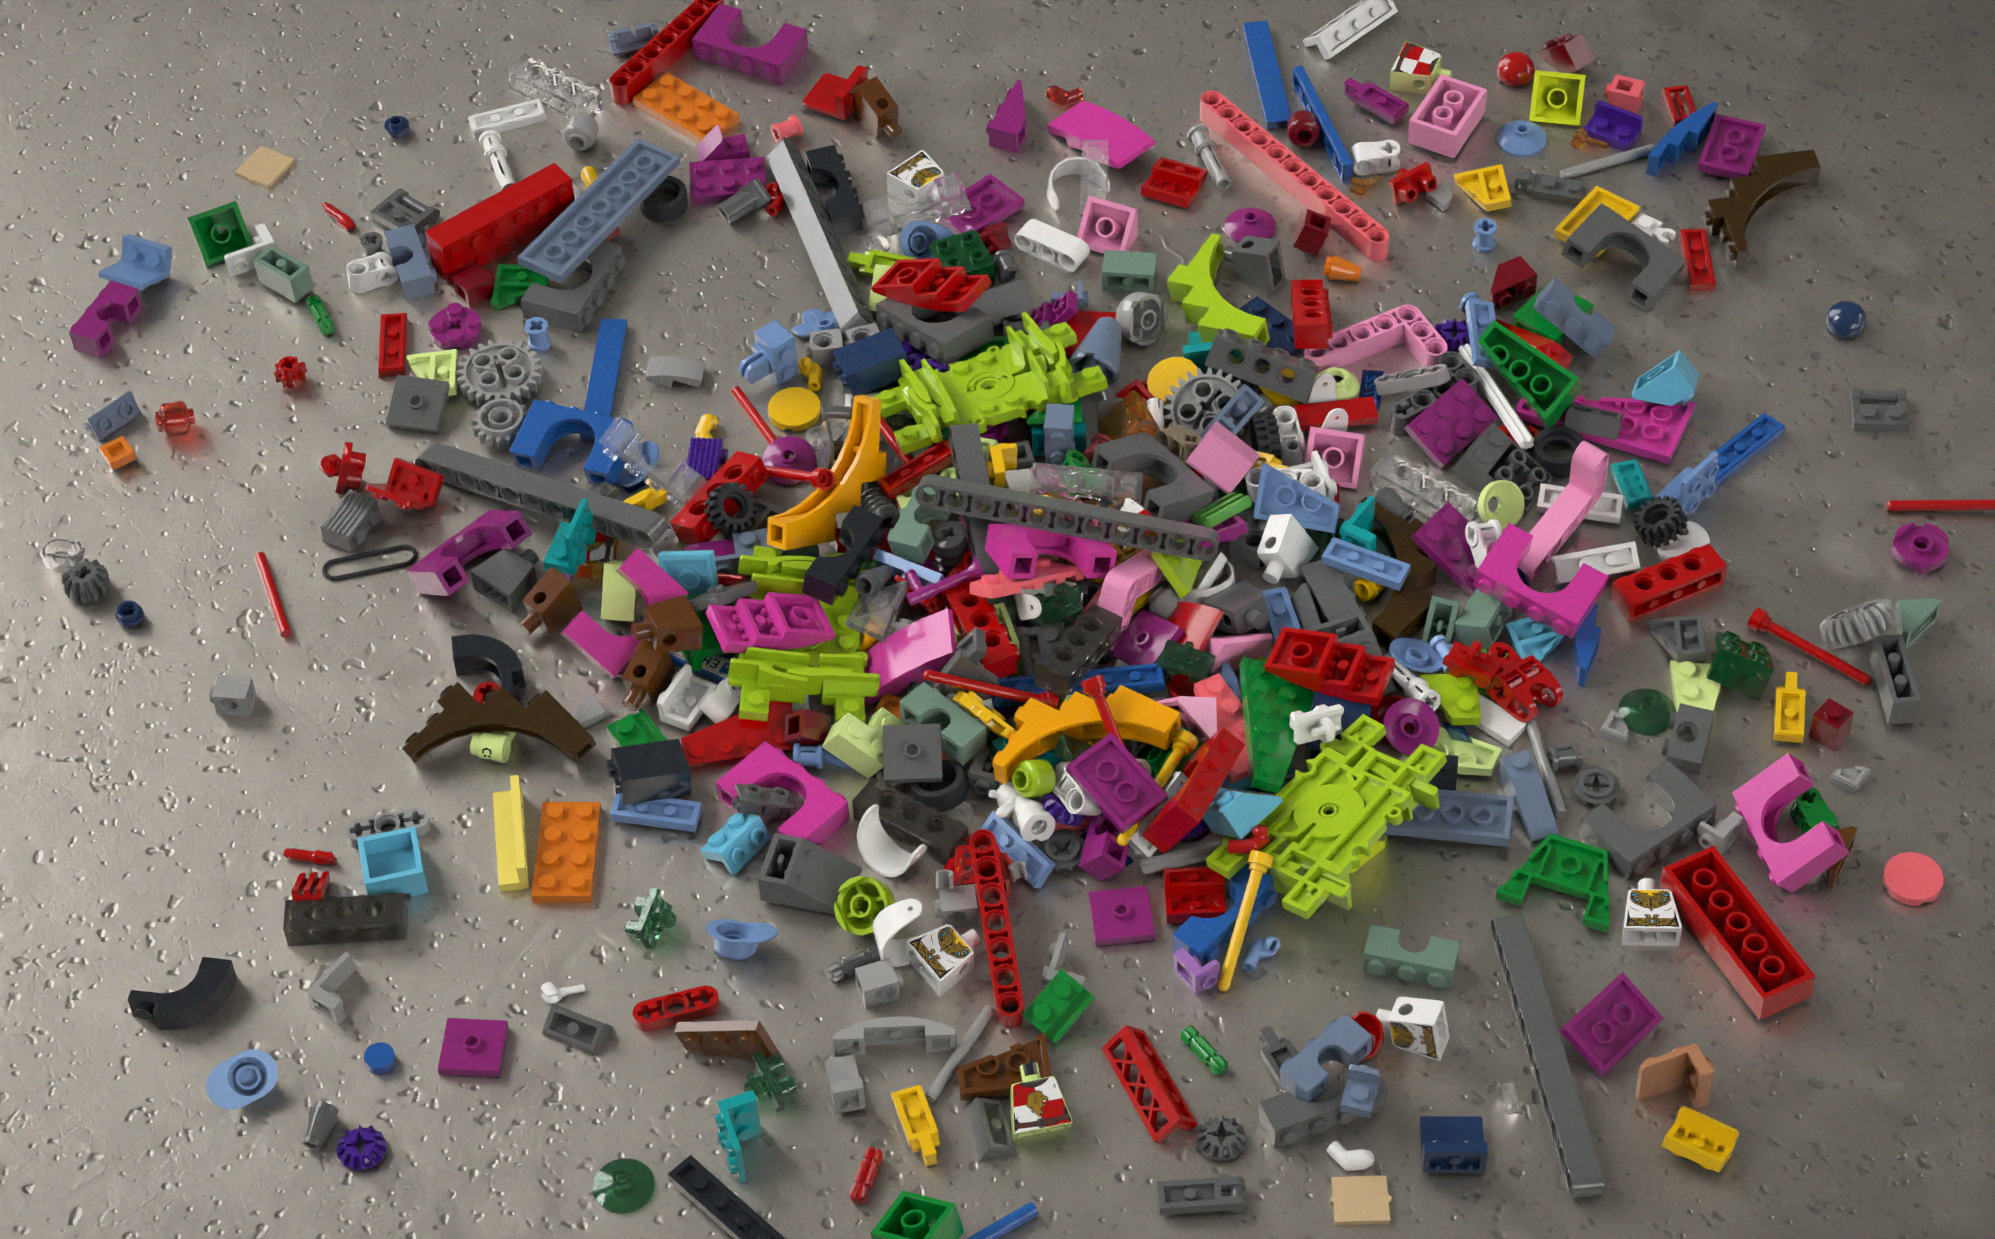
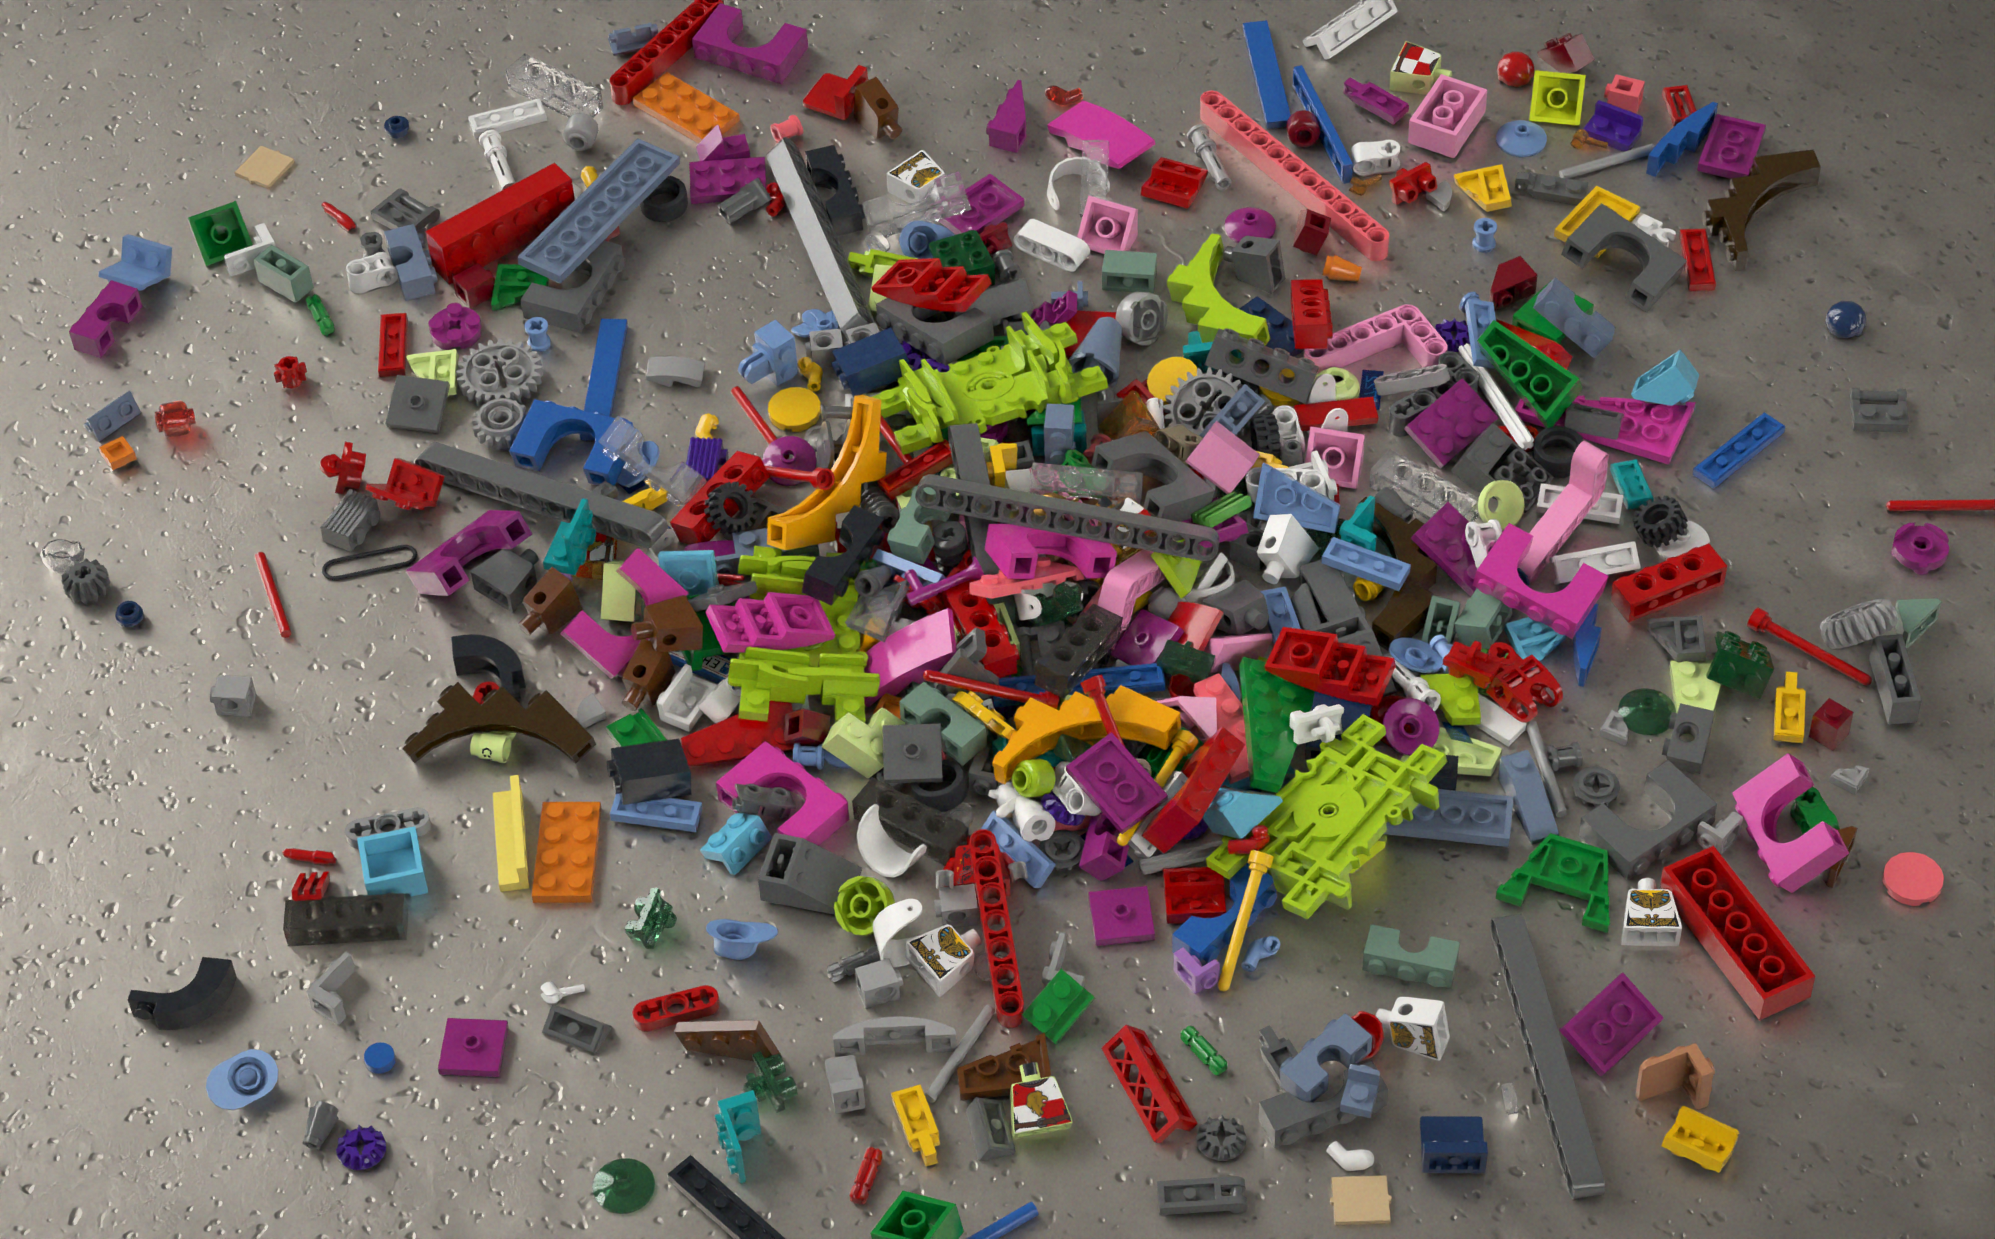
(1693, 485): medium blue bracket -> none

